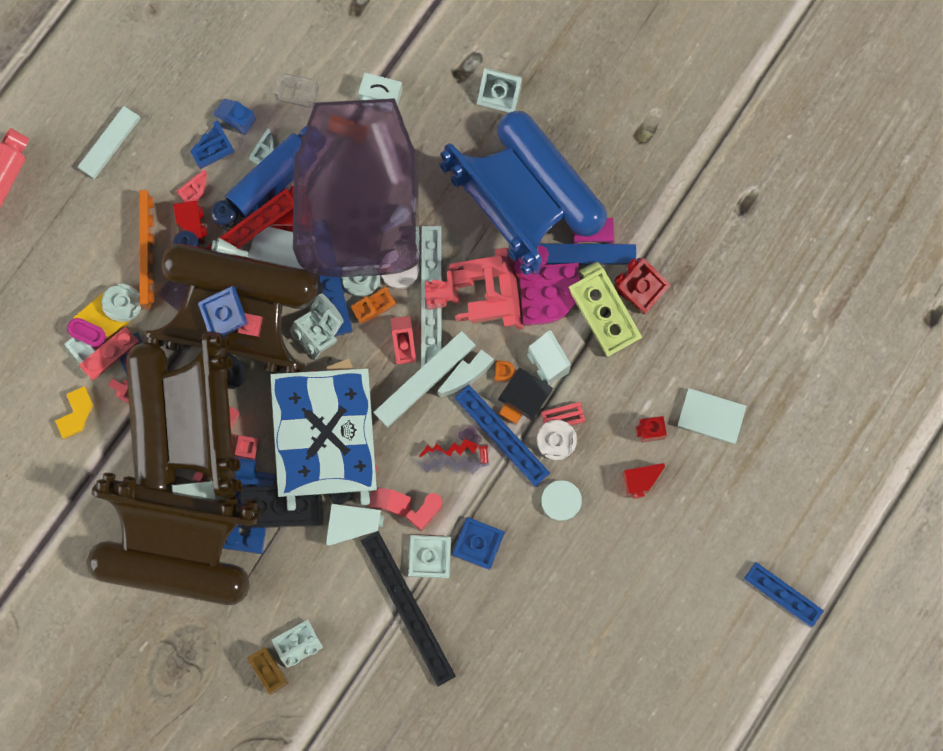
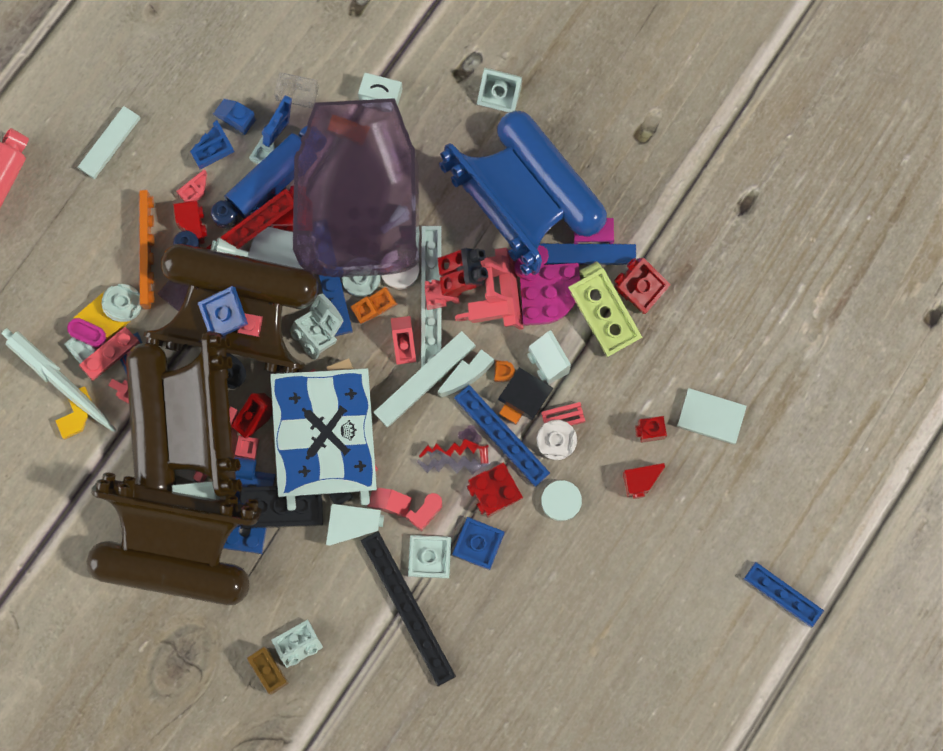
(50, 372): none -> light aqua piece
(253, 414): none -> red slope
(278, 121): none -> blue wing
(463, 271): none -> hips
(494, 490): none -> red plate

